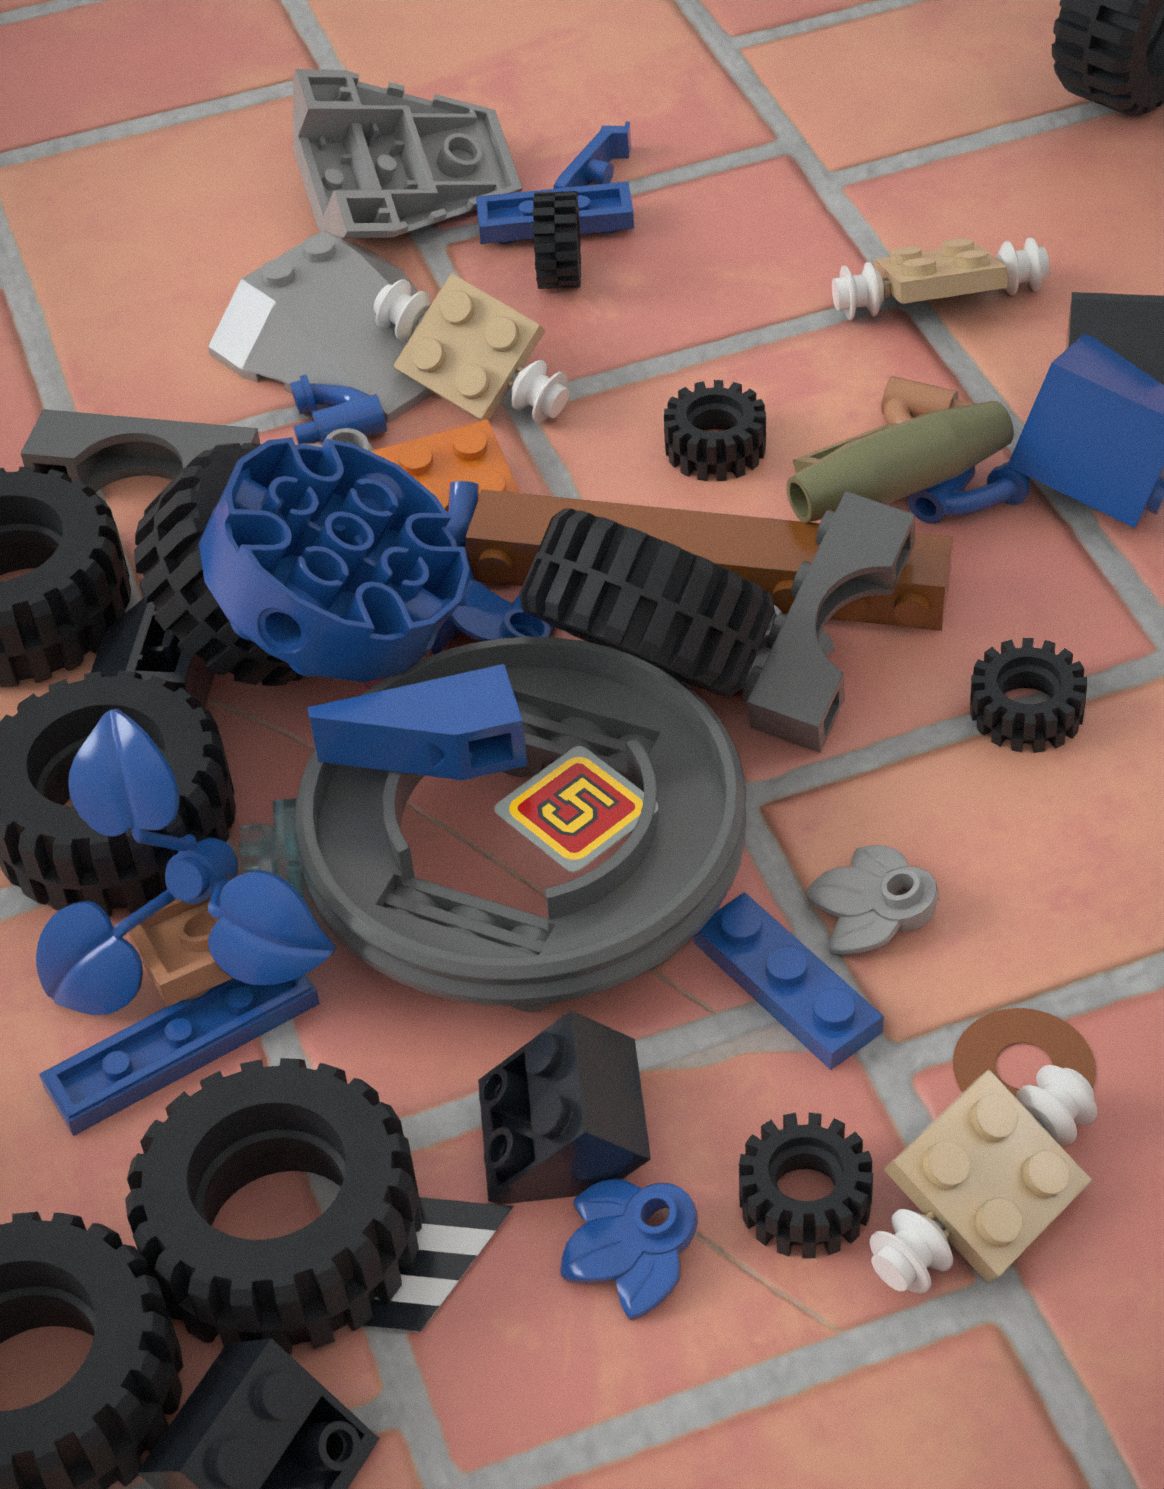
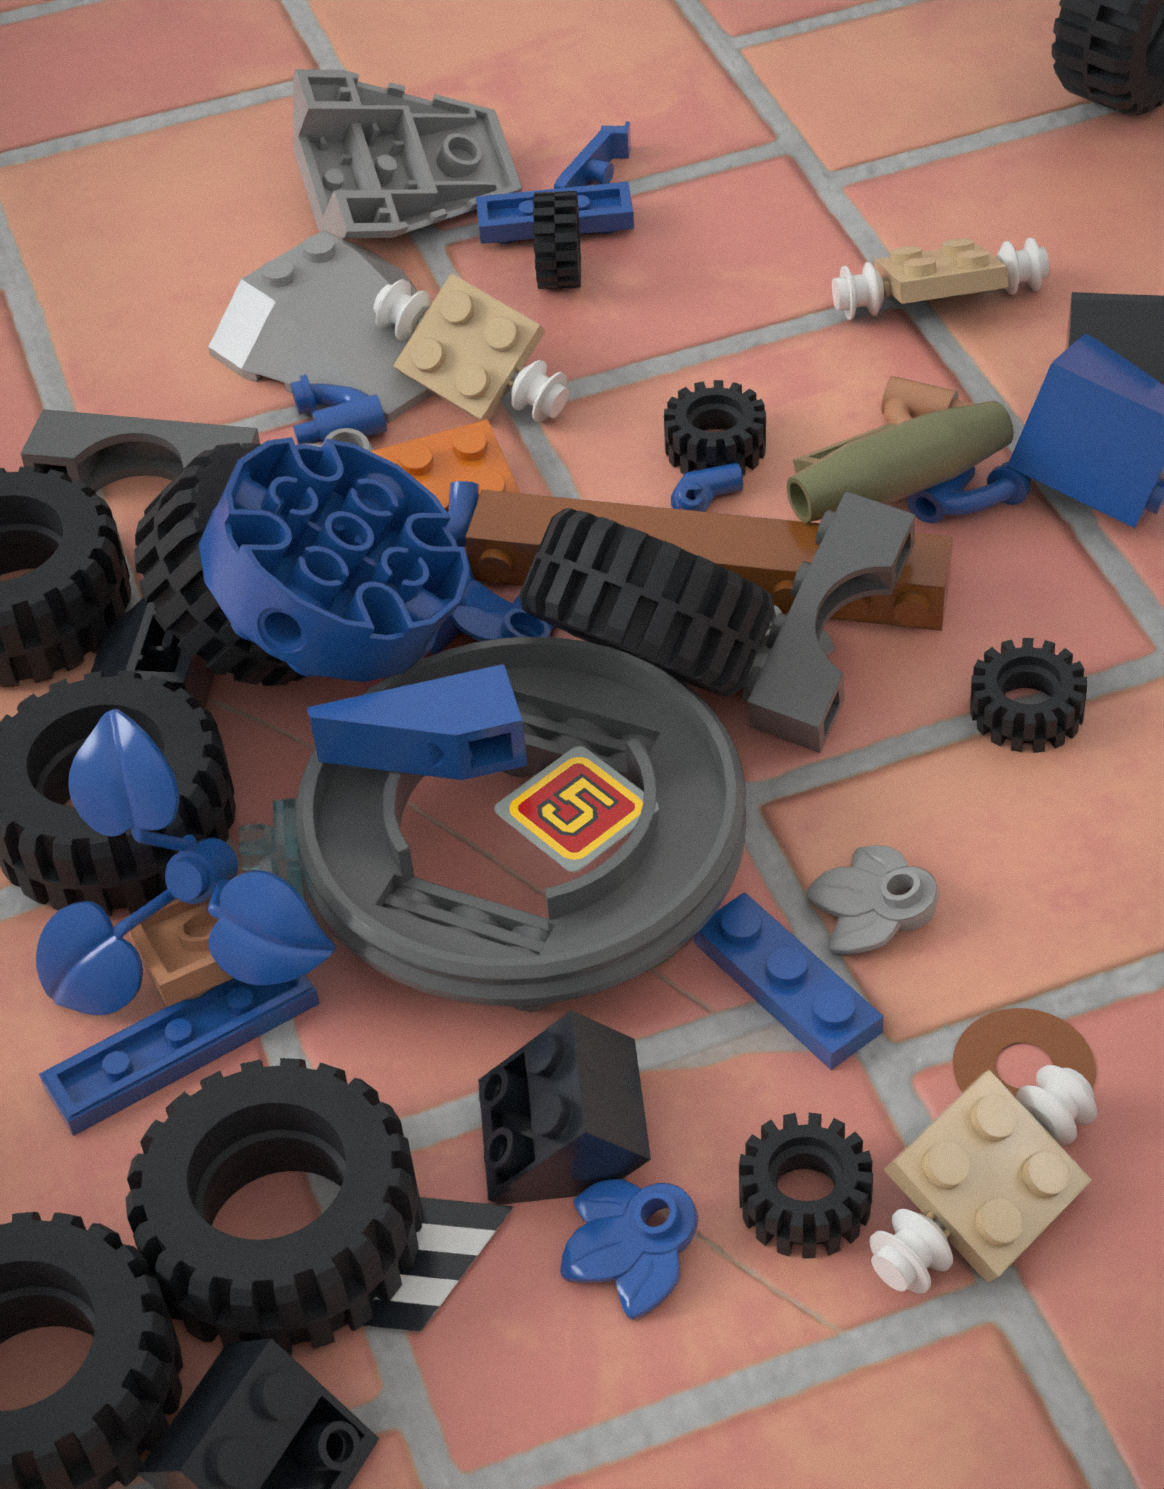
(700, 487): none -> blue arm

